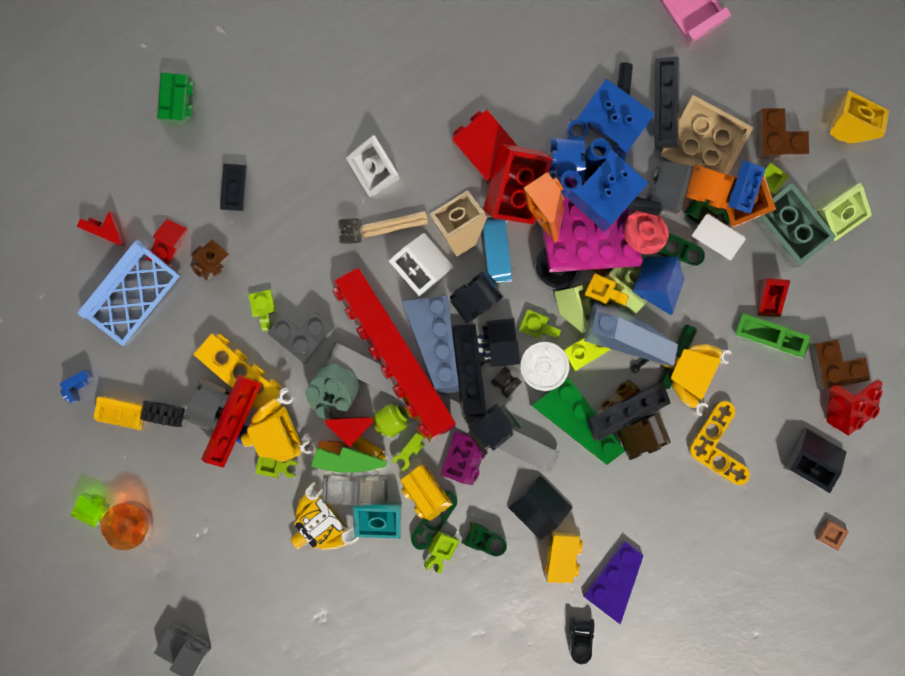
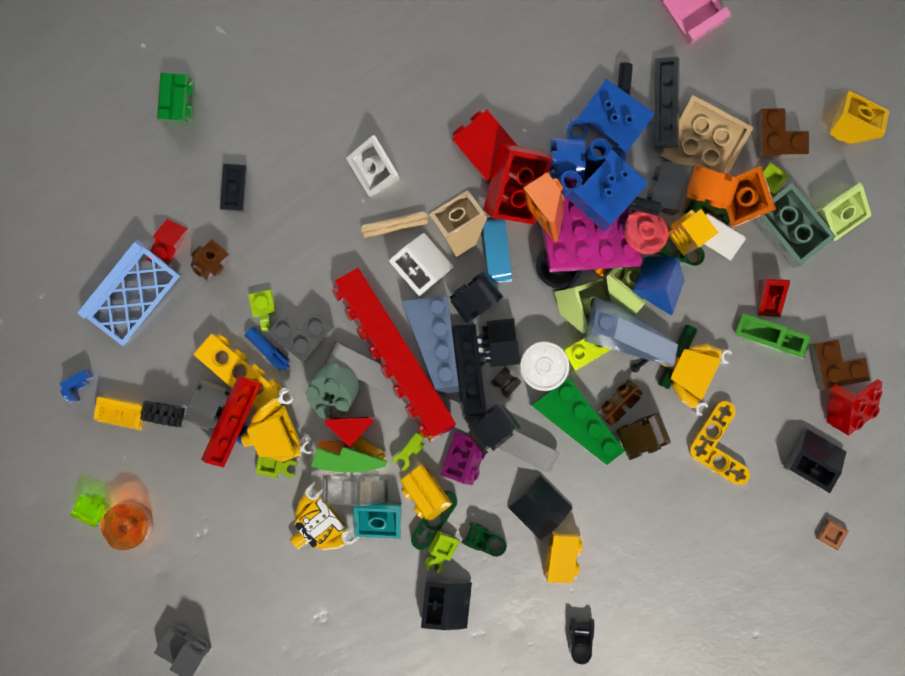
(110, 229): red slope -> none
(271, 353): none -> blue piece
(349, 231): clear smoke wheel -> none
(391, 420): lime head -> none
(446, 604): none -> black slope
(536, 325): lime plate -> none
(603, 290): yellow plate -> none
(615, 582): dark purple wing -> none
(628, 411): black plate -> none
(691, 231): none -> yellow brick
(746, 187): blue bracket -> none

